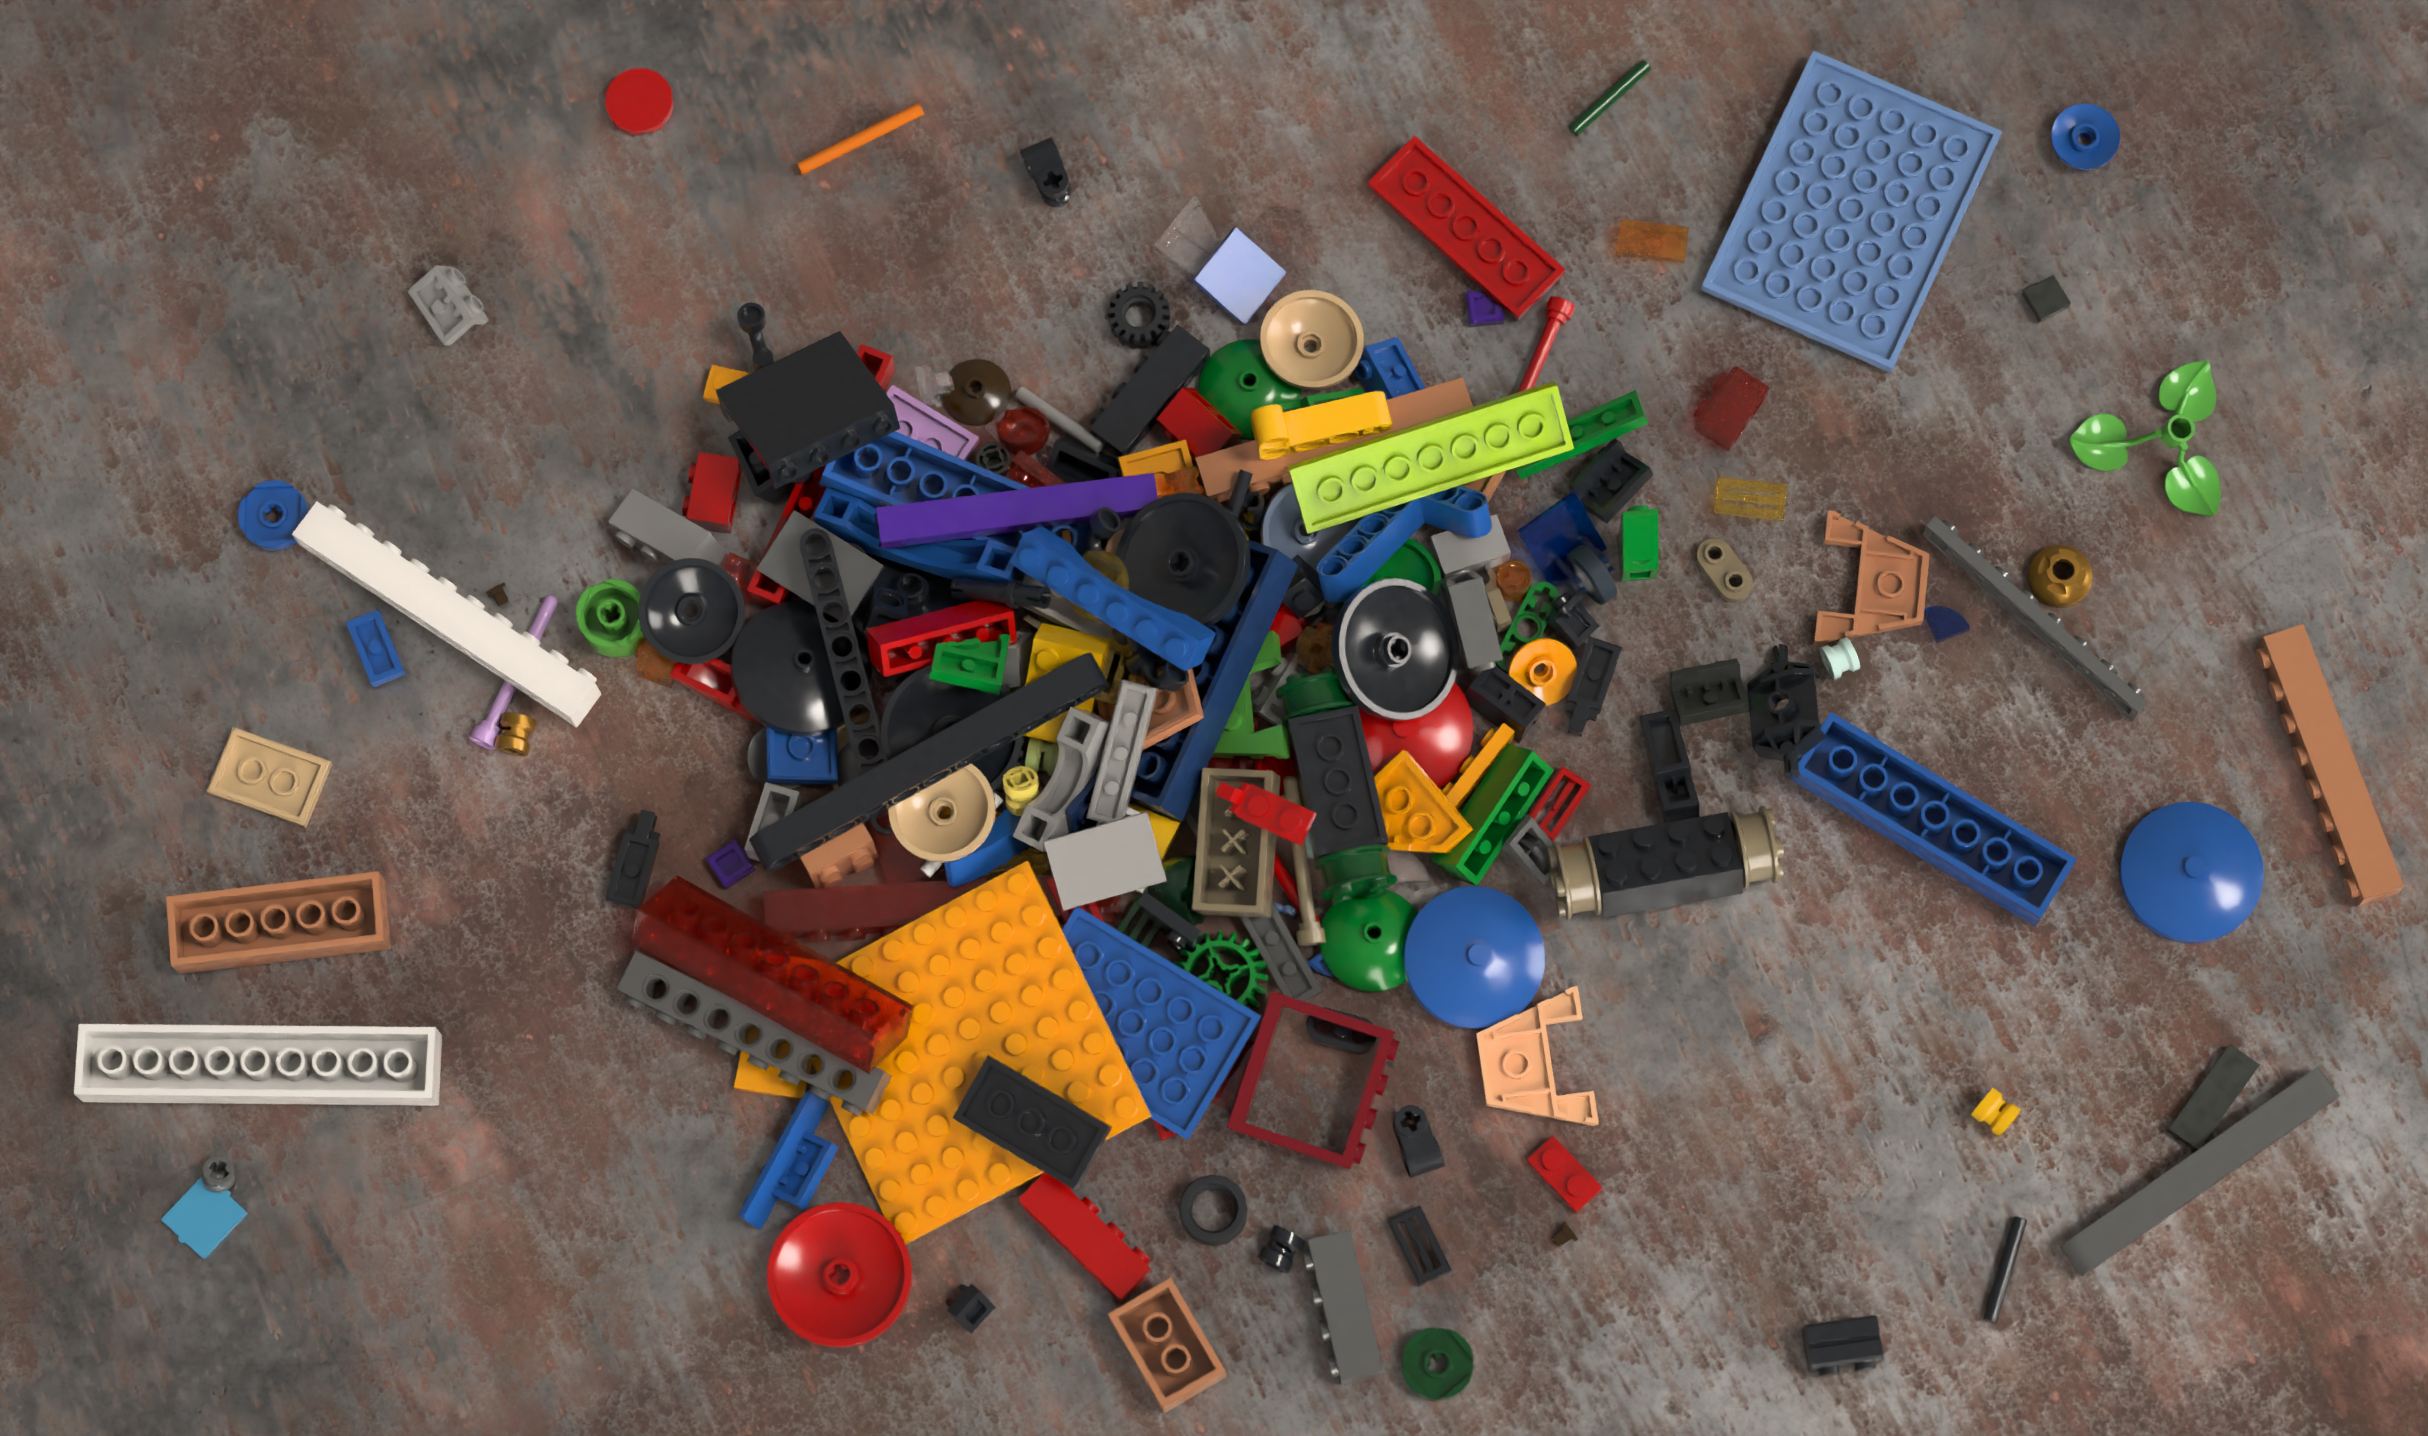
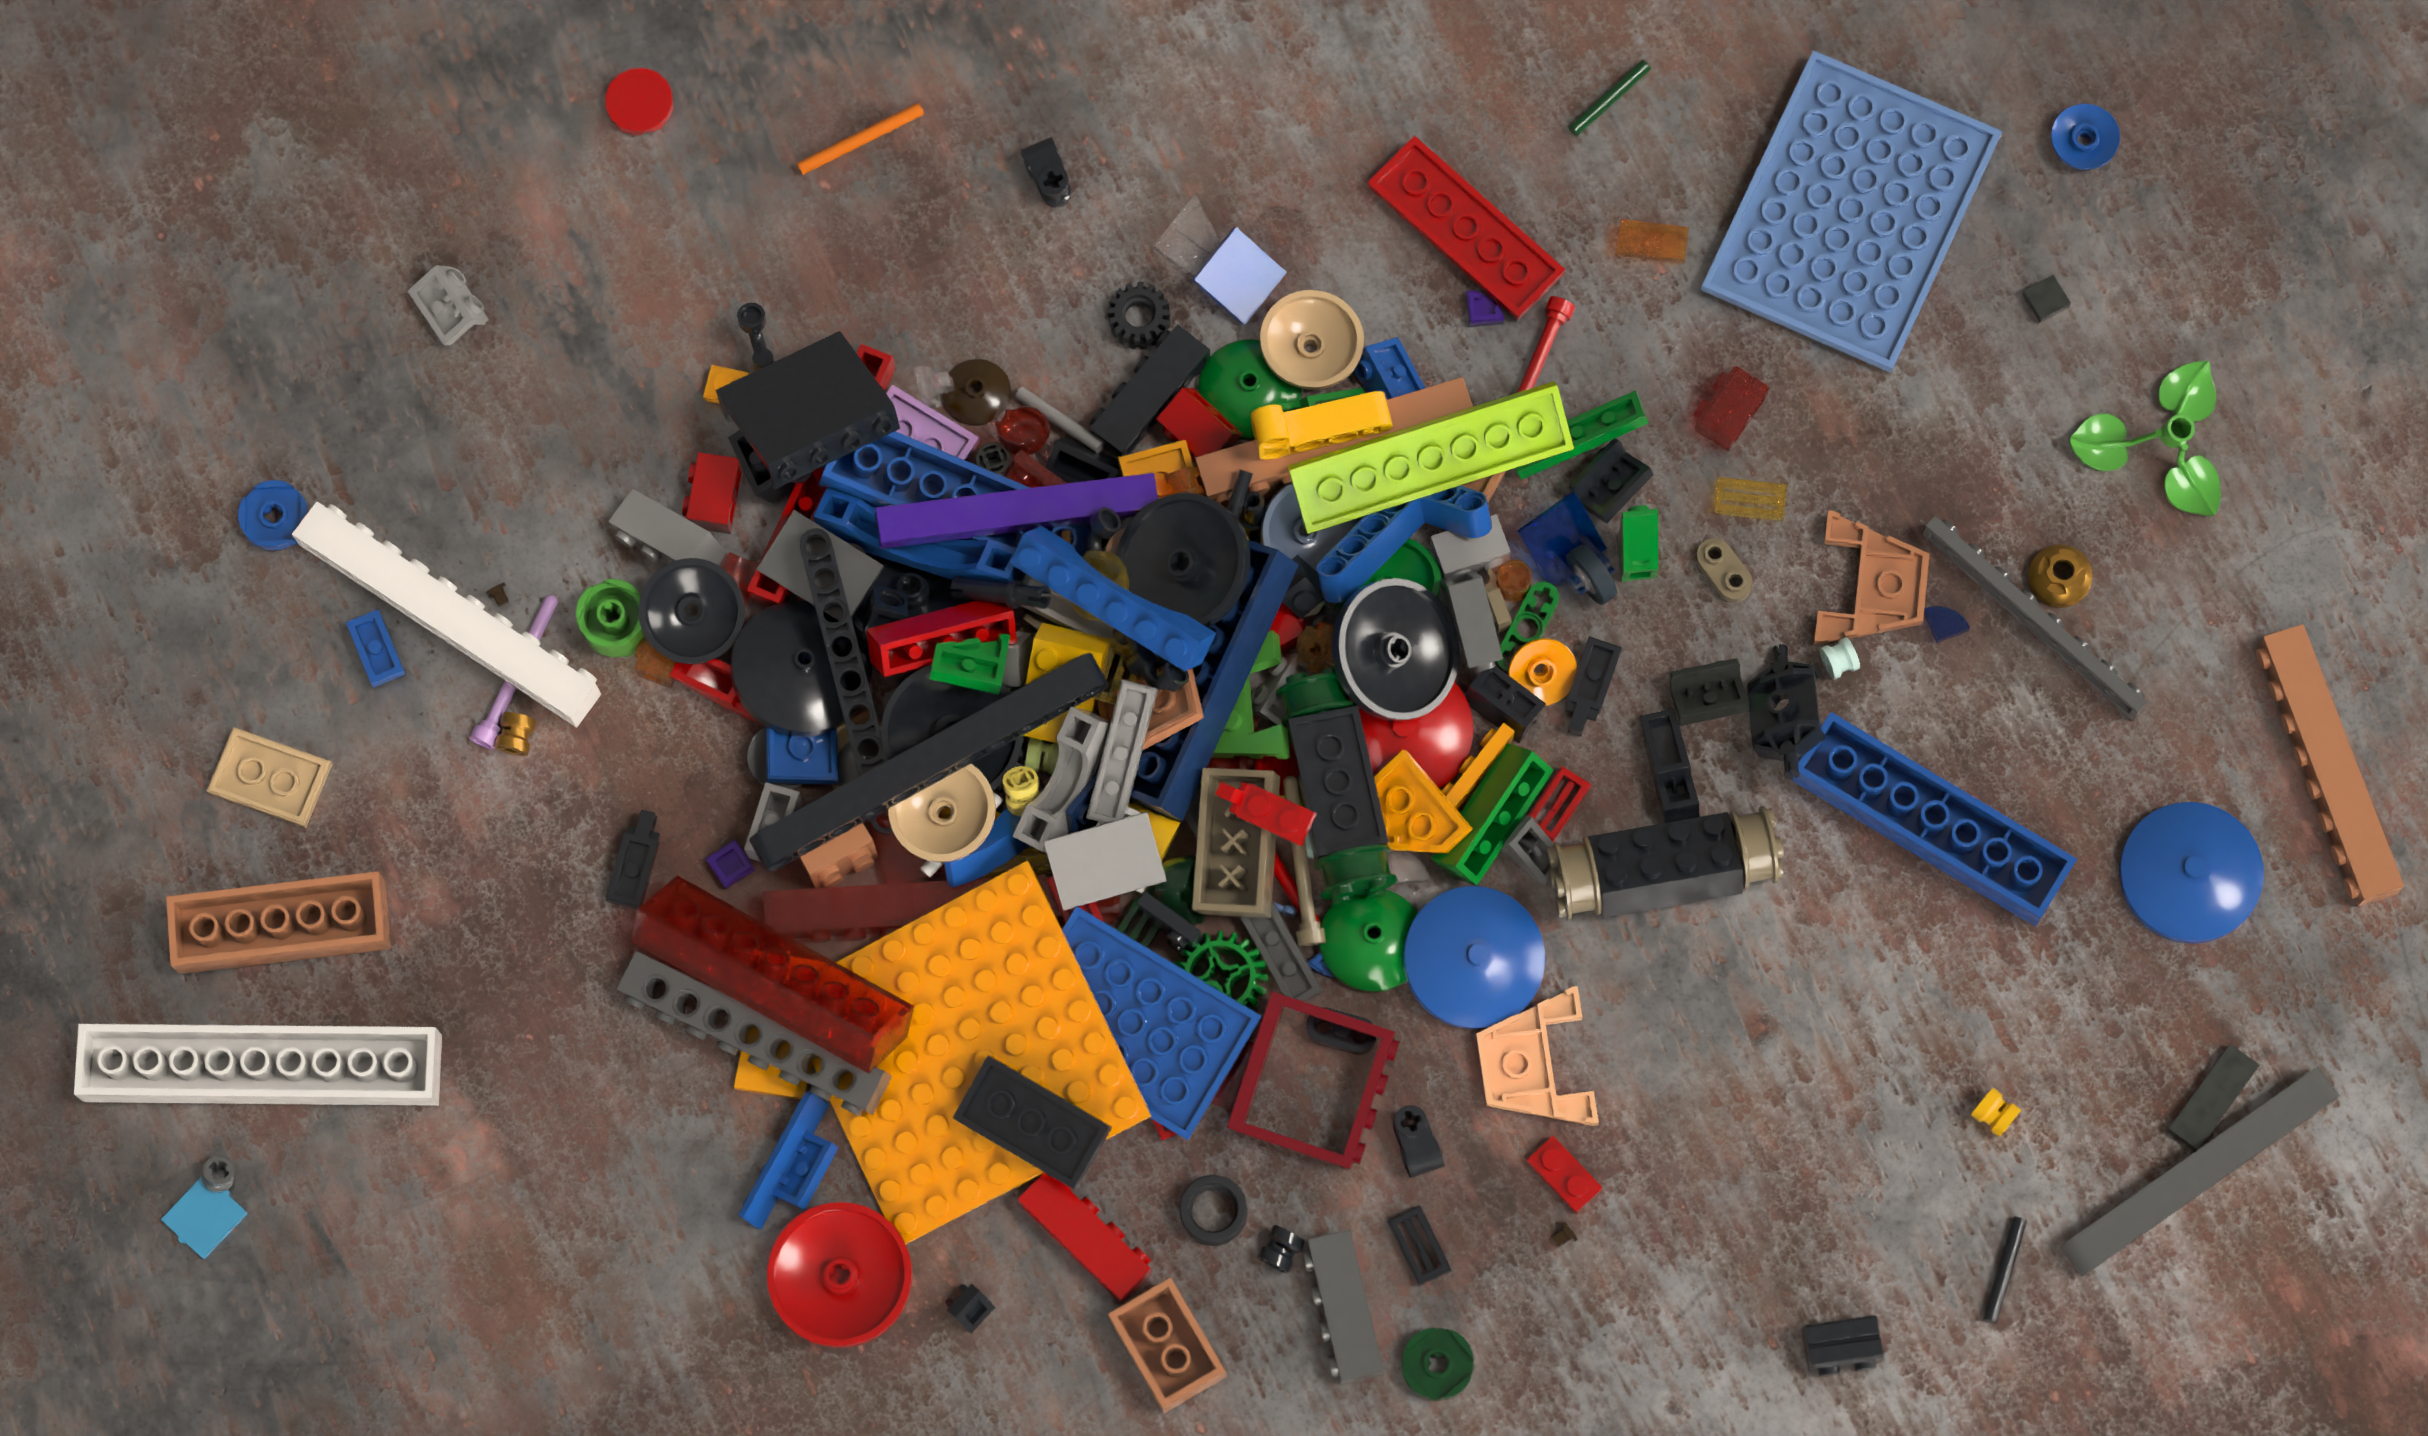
(1571, 619): black bracket -> none

